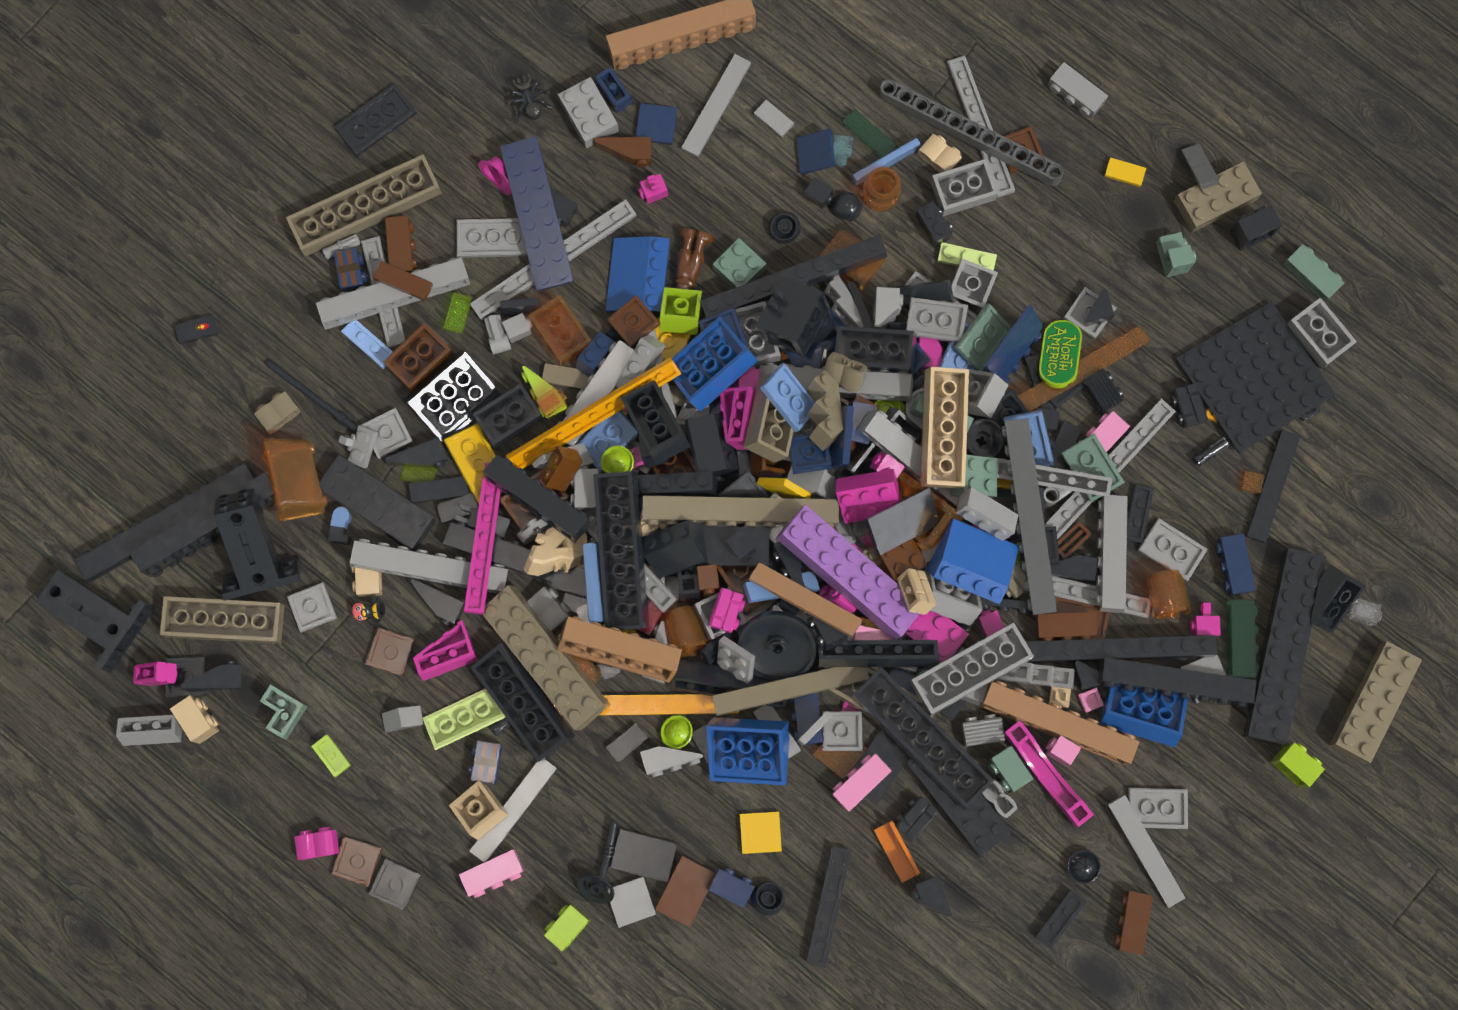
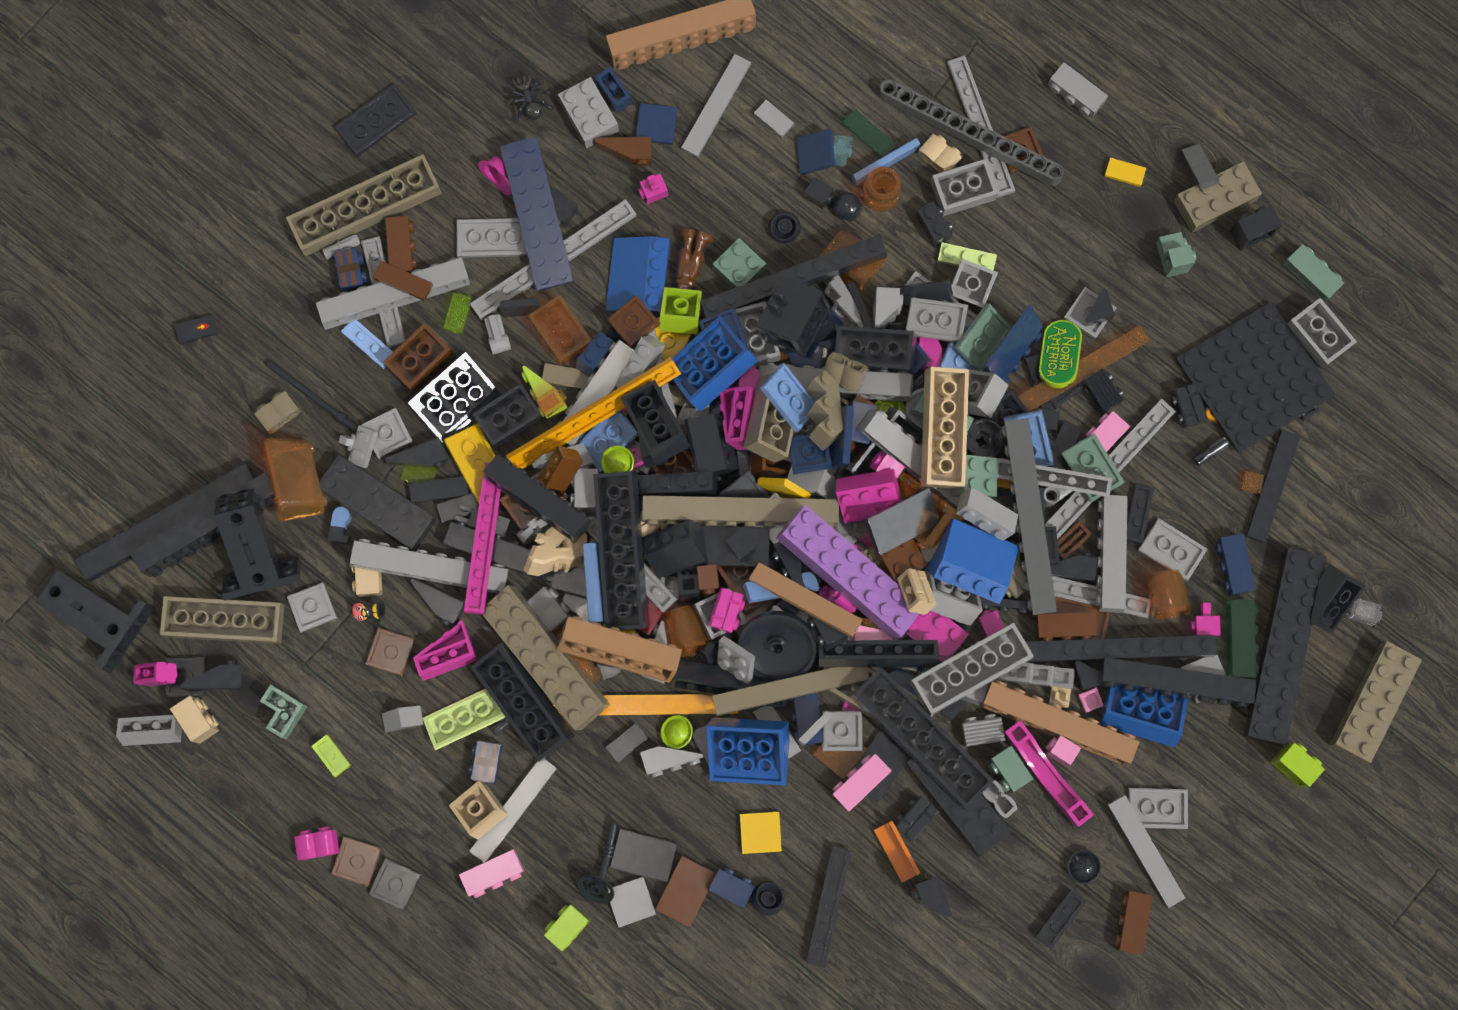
(517, 327): light grey brick -> none

